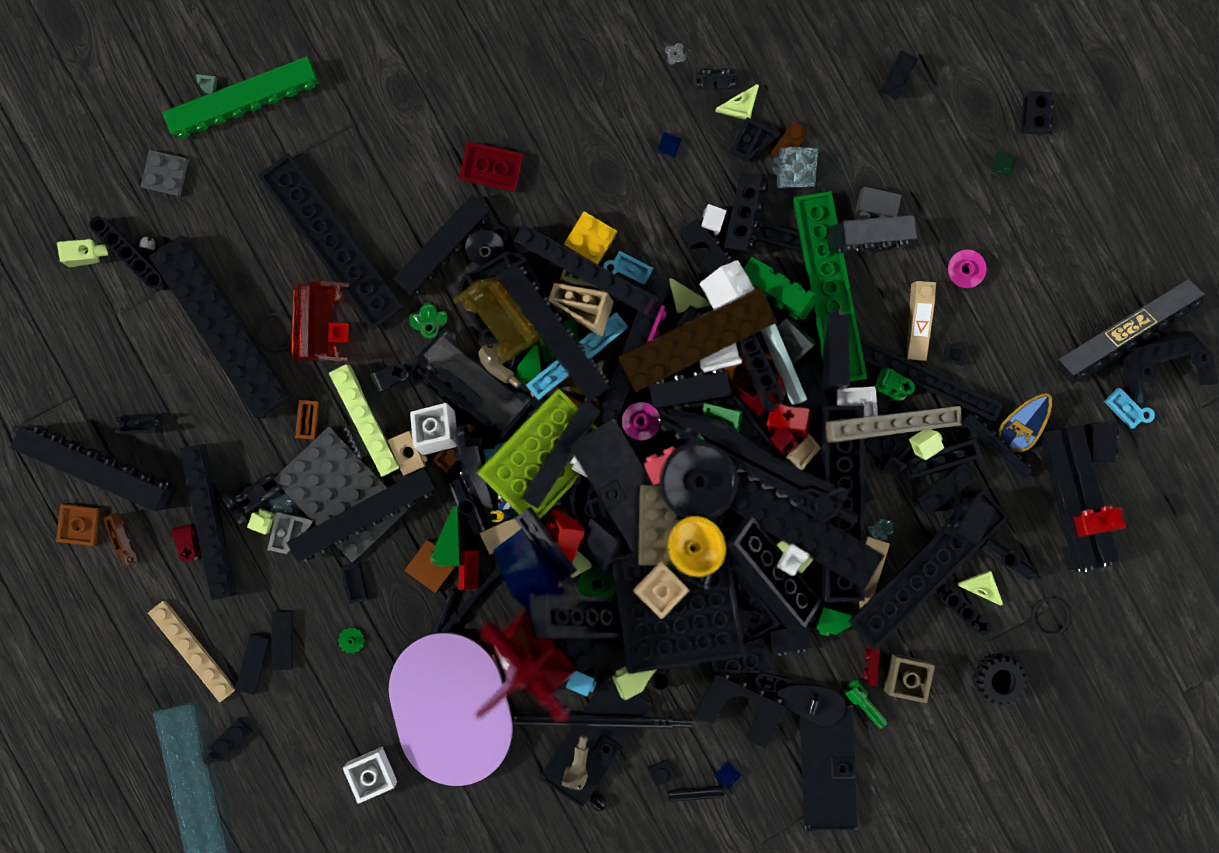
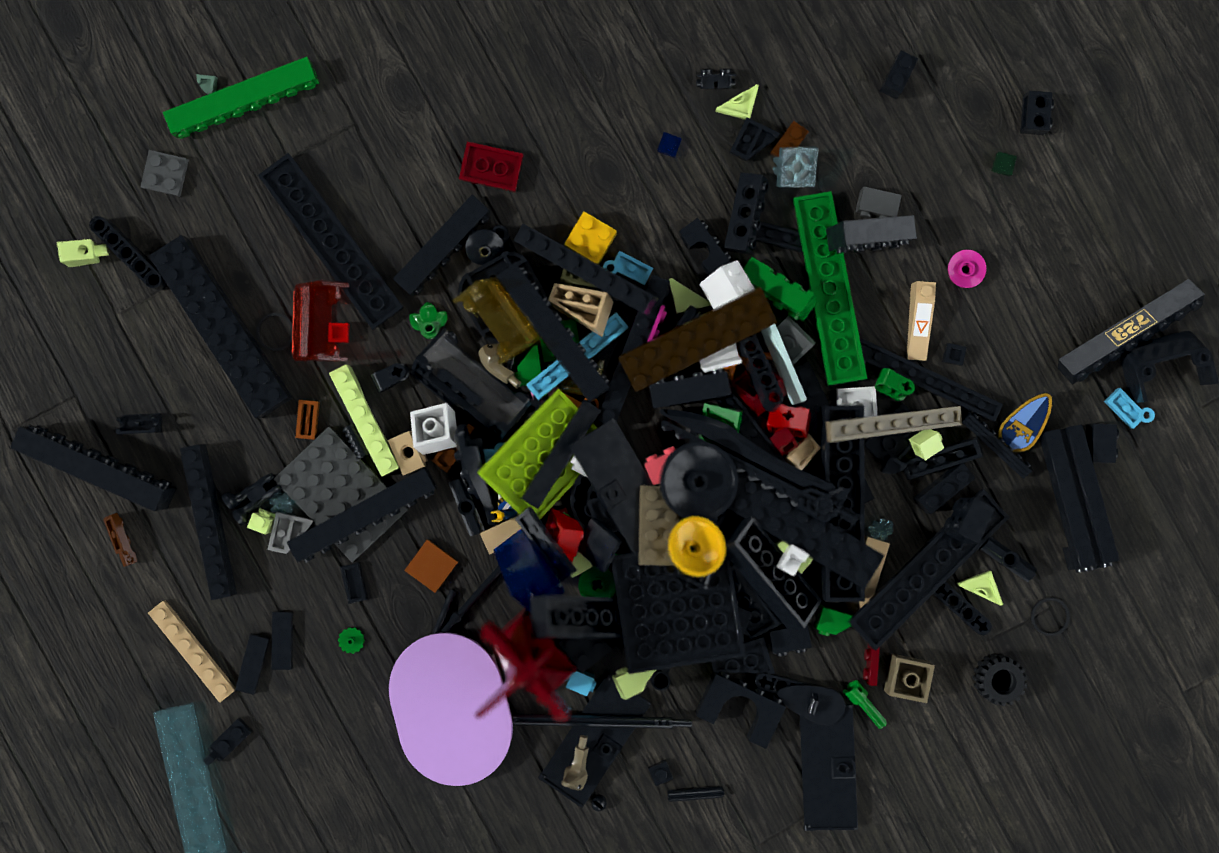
(78, 524): dark orange tile -> none
(145, 245): light grey hinge -> none
(186, 540): dark red piece -> none
(370, 775): white brick -> none
(446, 547): green slope -> none
(468, 569): red plate -> none
(651, 421): dark pink dish -> none
(661, 590): tan plate -> none
(680, 57): clear plate -> none
(713, 218): white panel -> none
(727, 774): clear blue plate -> none
(836, 351): black brick -> none
(1099, 522): red brick -> none

